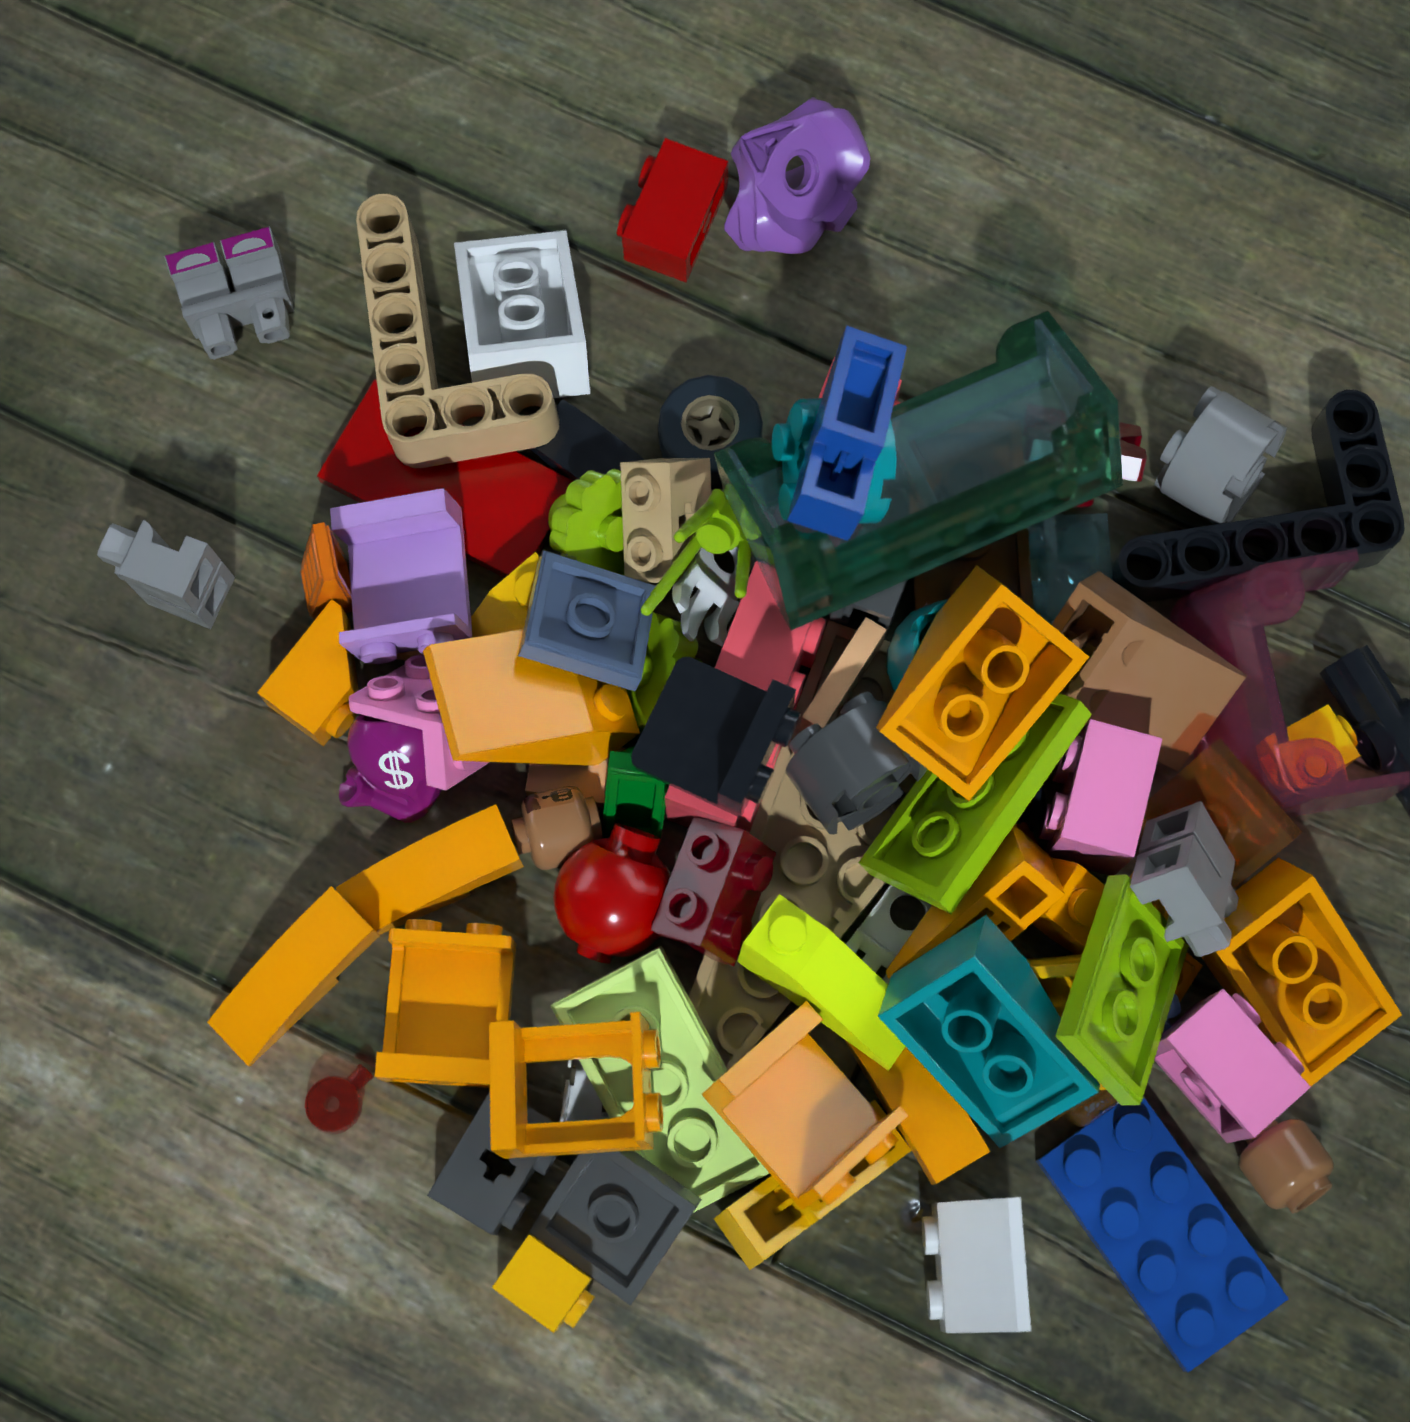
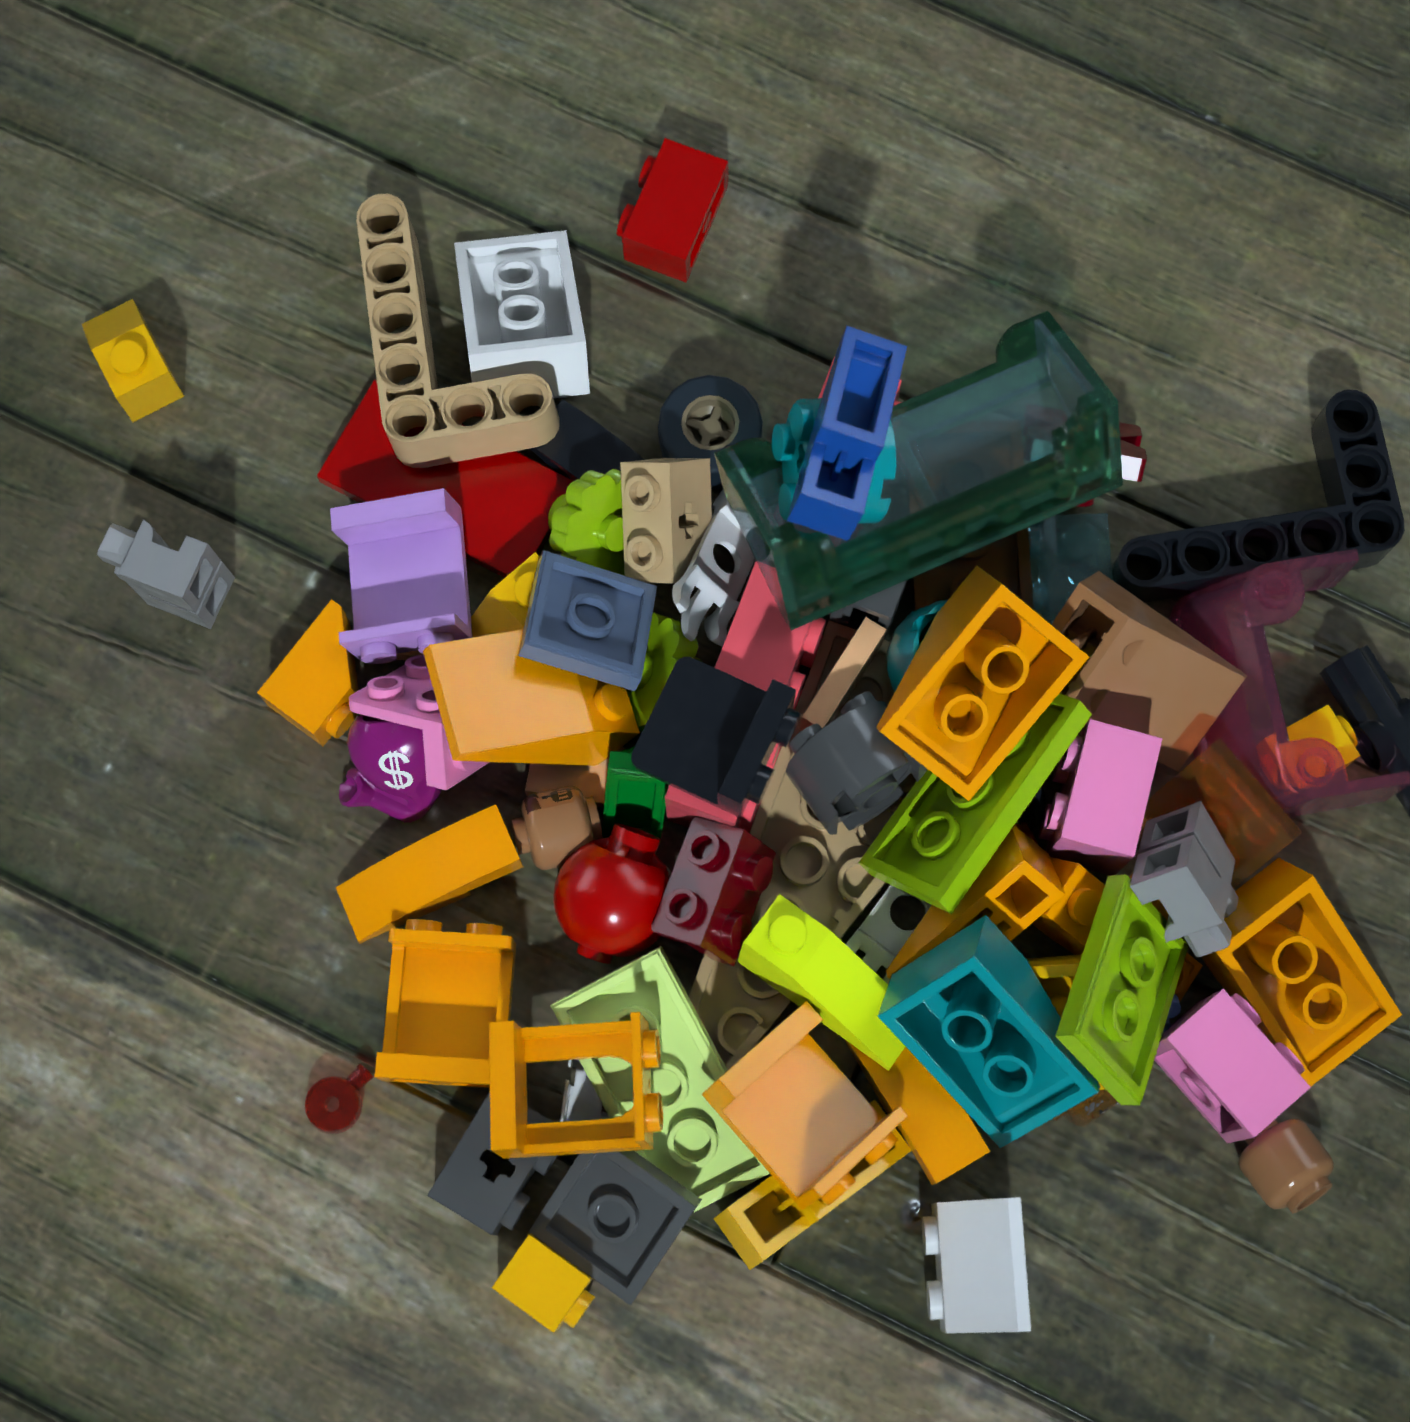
(131, 361): none -> yellow slope
(208, 297): light grey hips -> none
(292, 976): light orange slope -> none
(325, 572): orange slope -> none
(716, 532): lime plant -> none
(794, 207): medium lavender piece -> none
(1162, 1232): blue plate -> none
(1220, 457): light grey brick -> none

